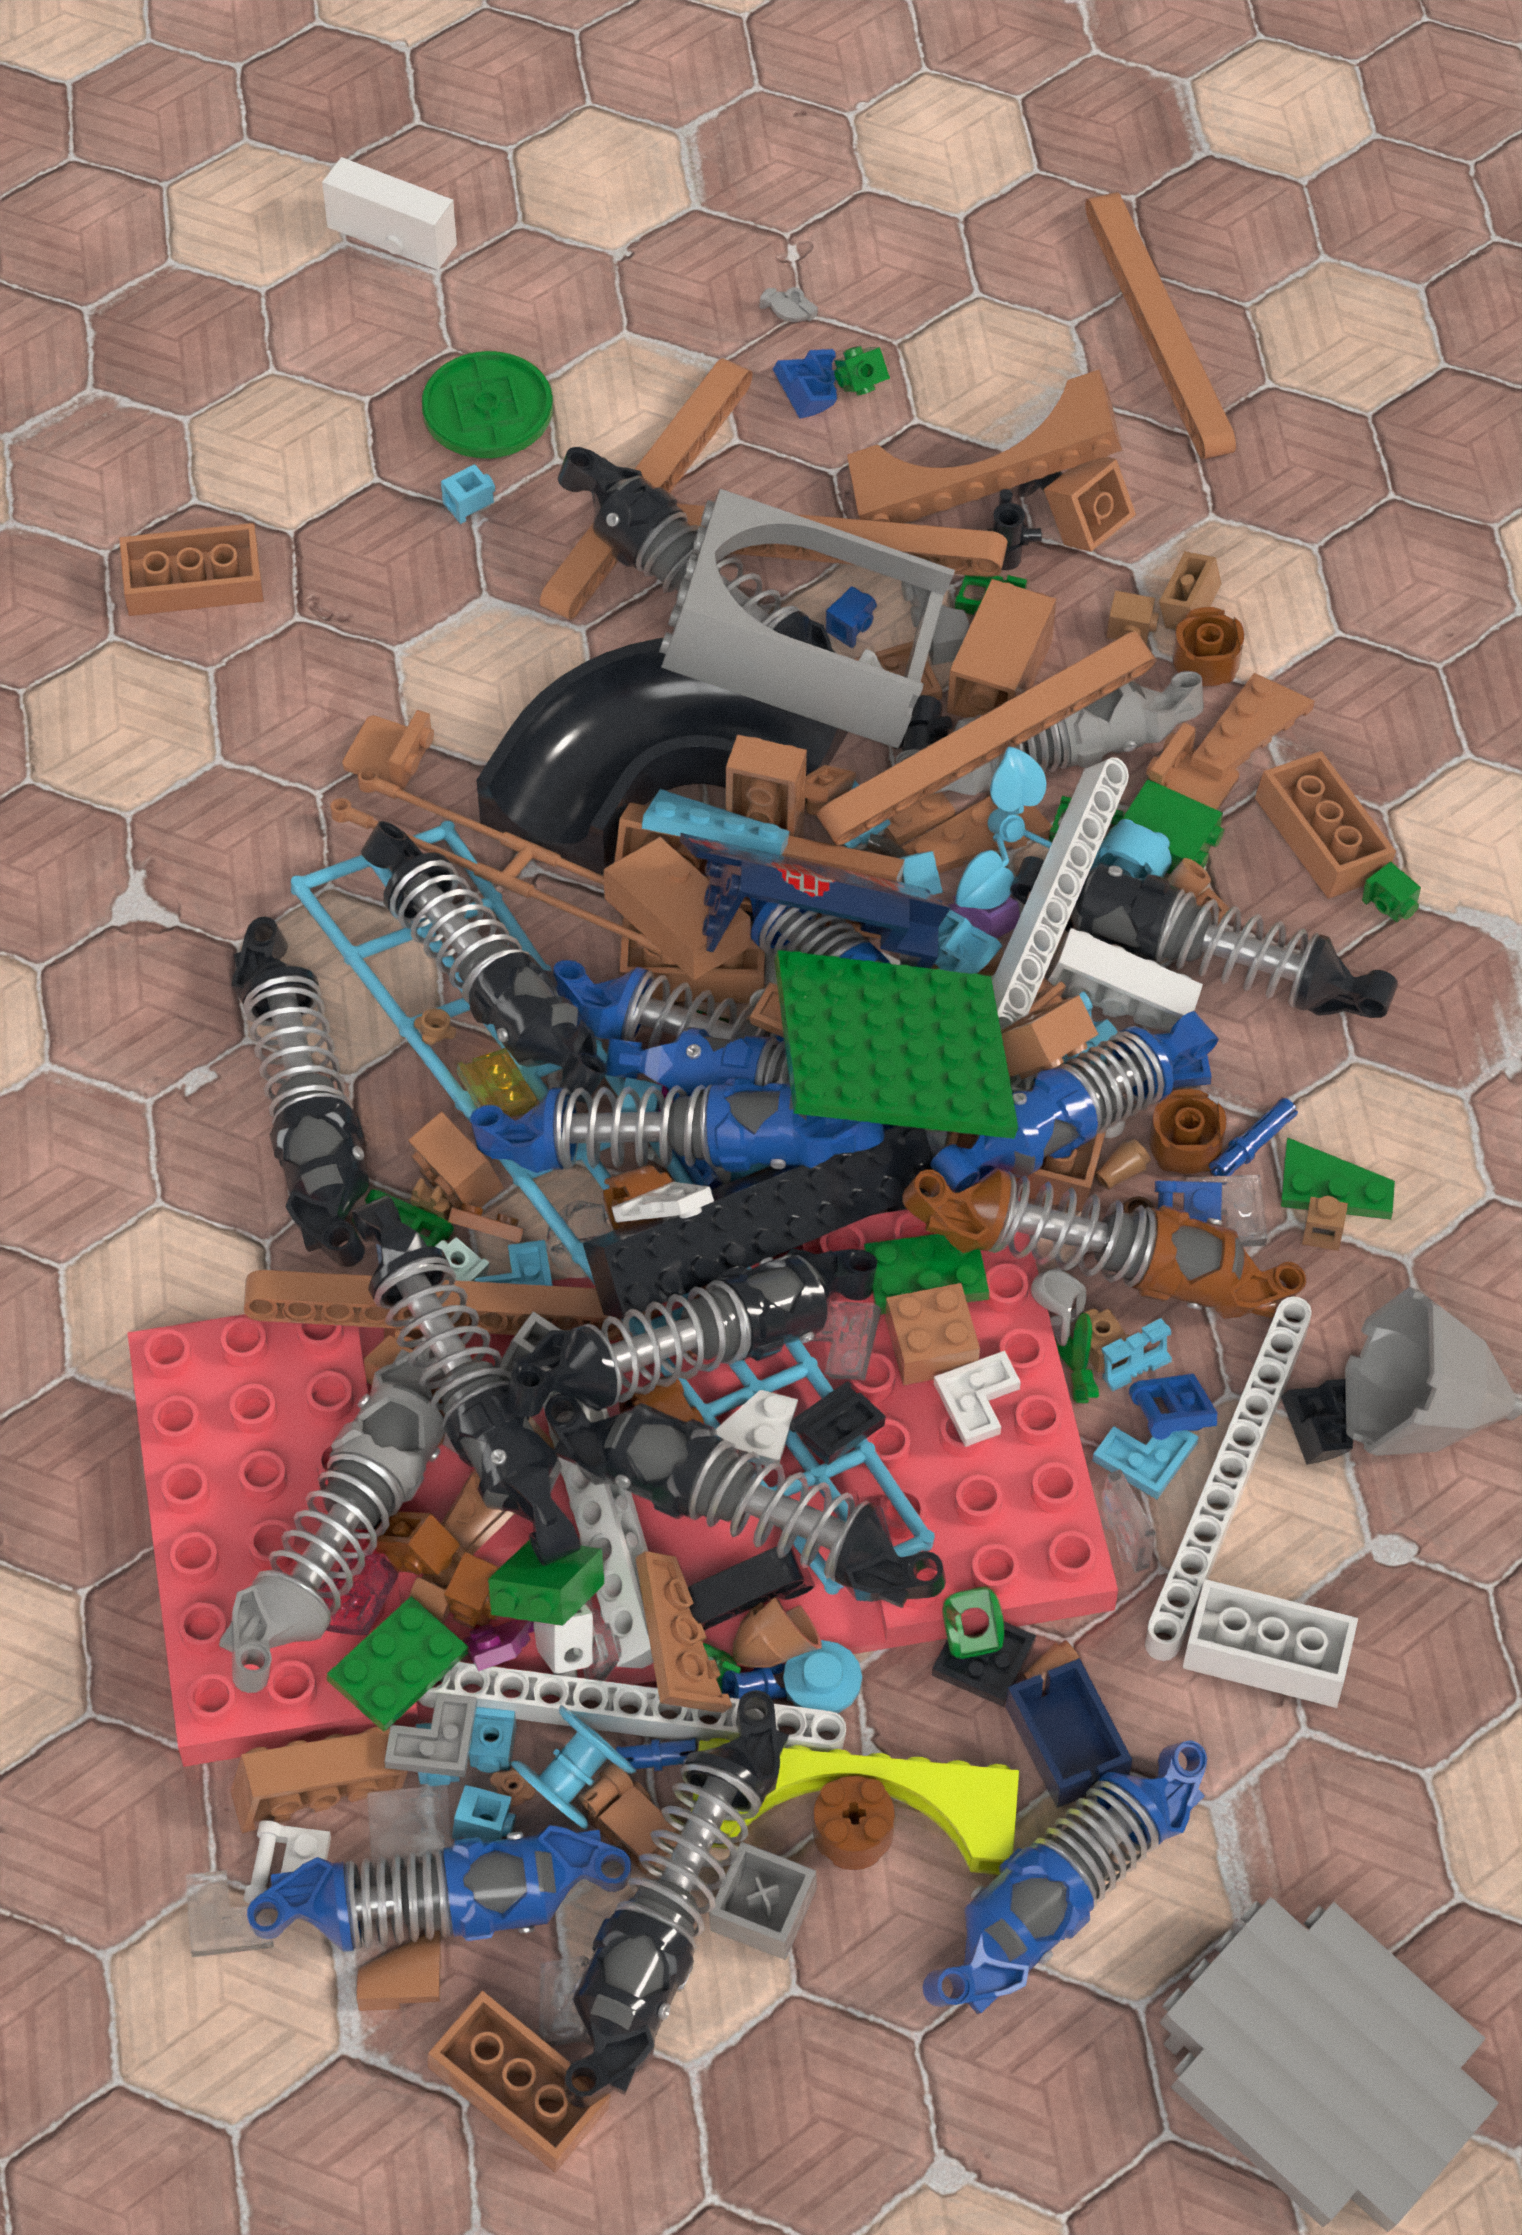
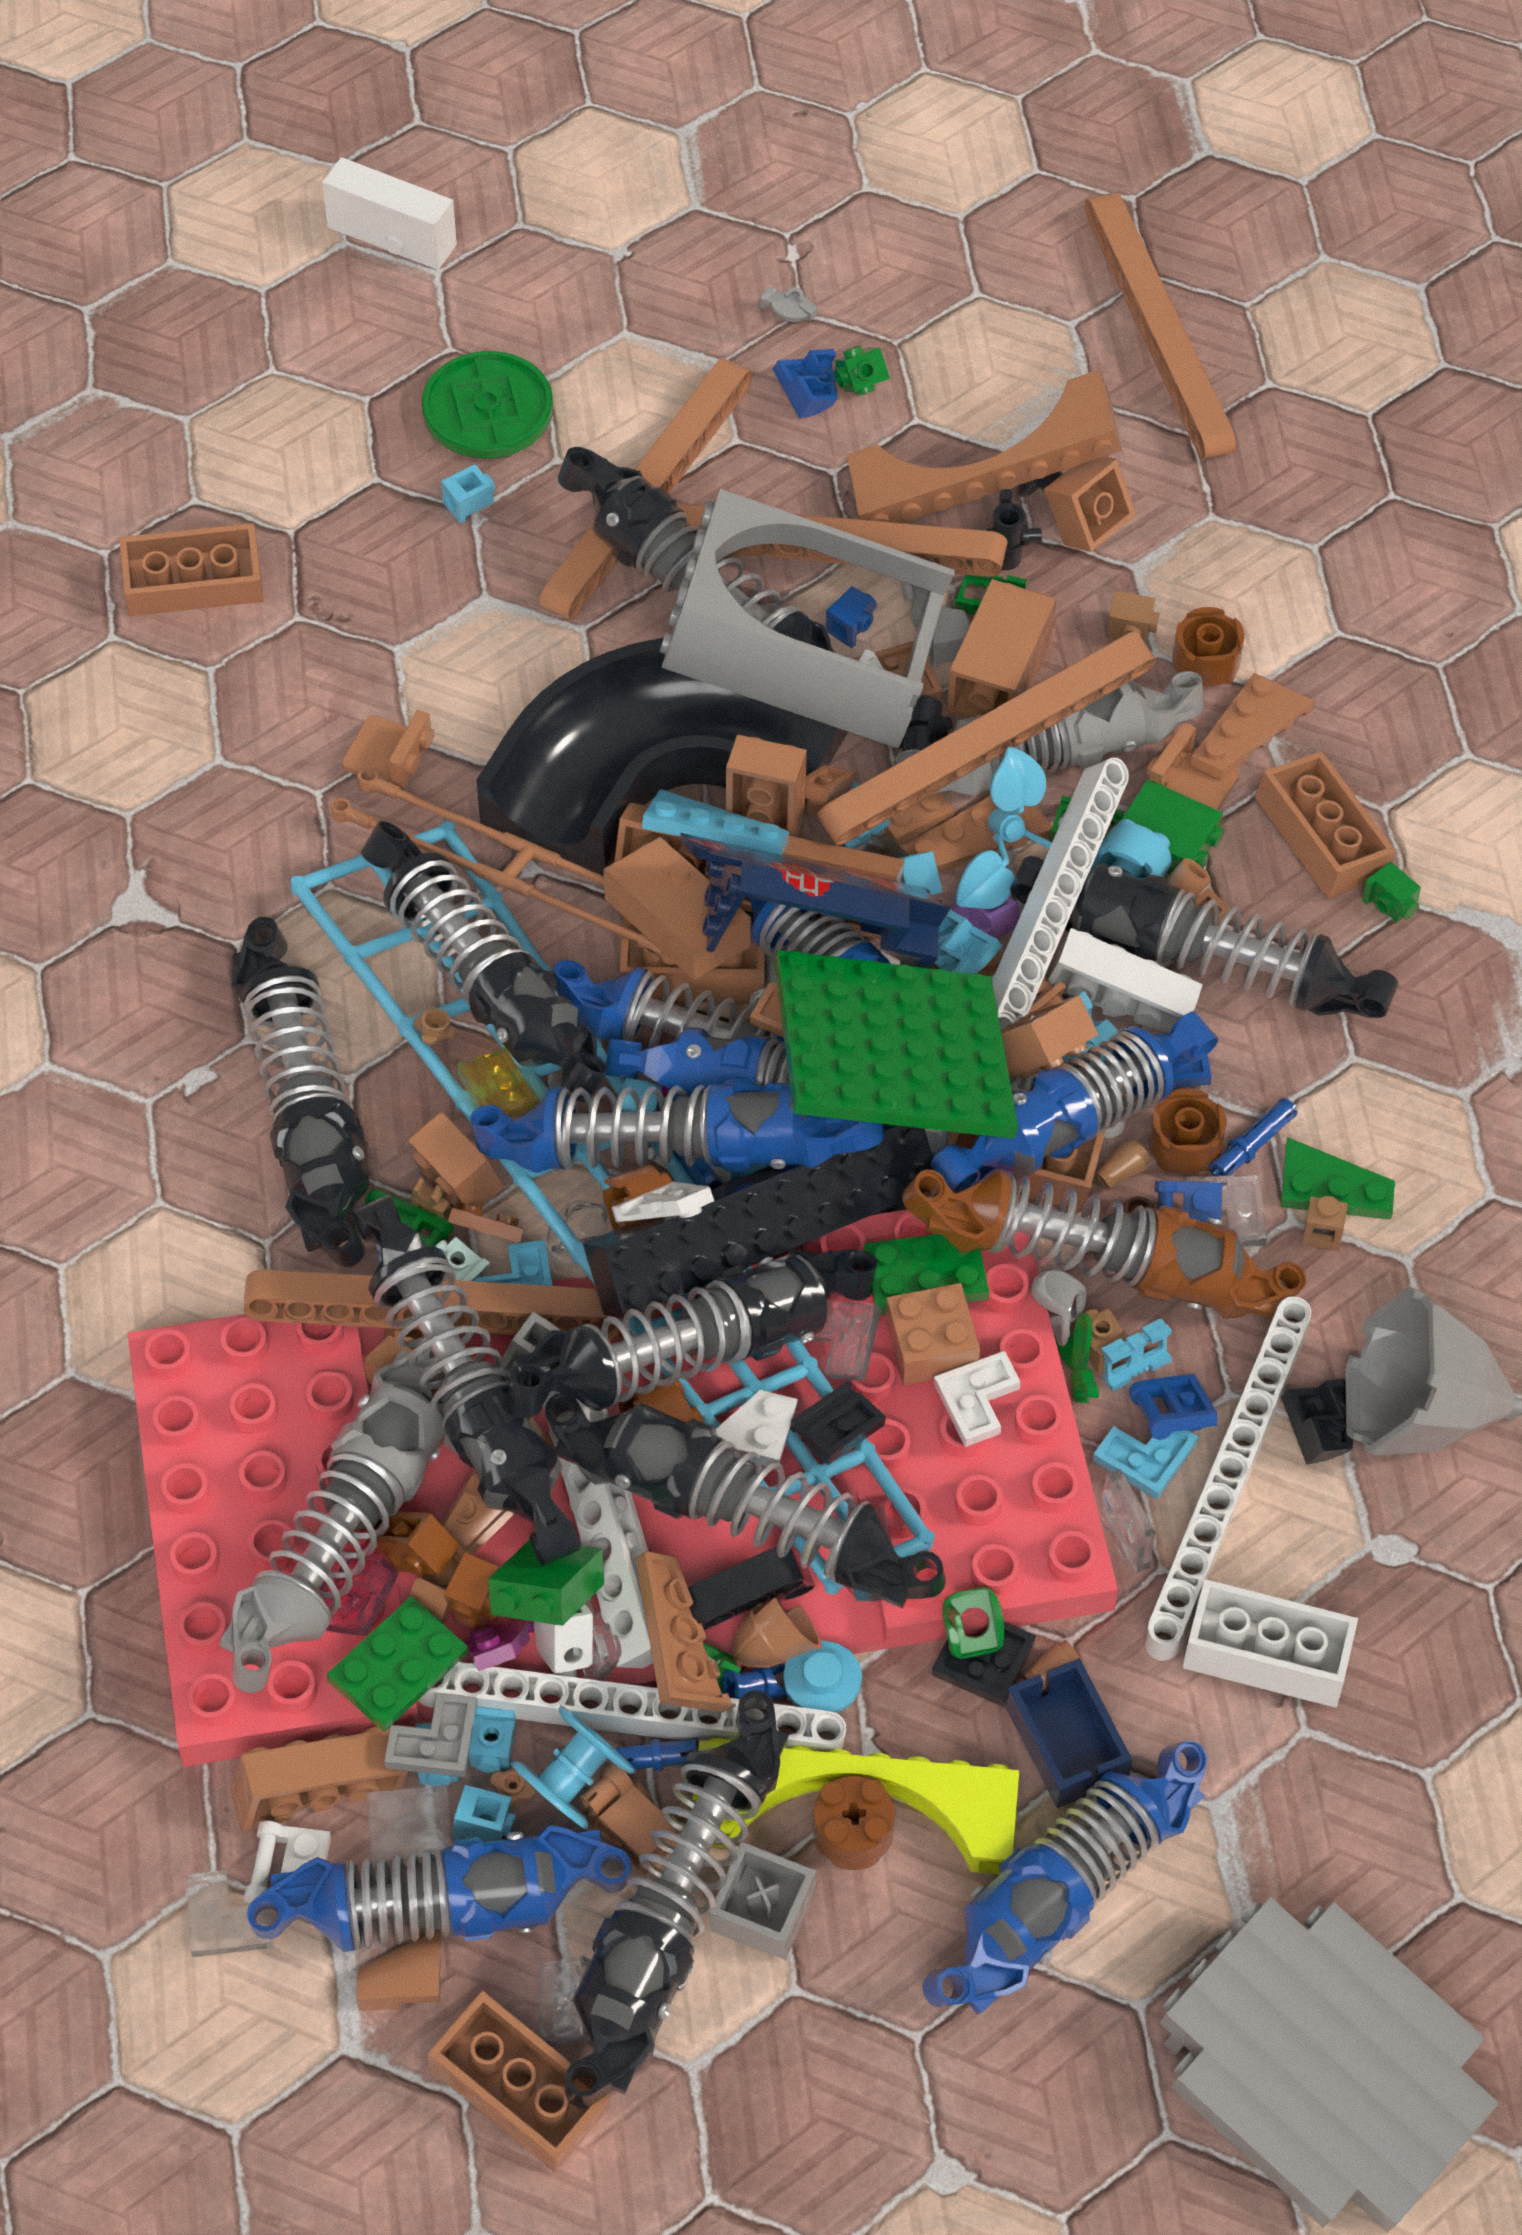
(1190, 587): medium nougat brick -> none

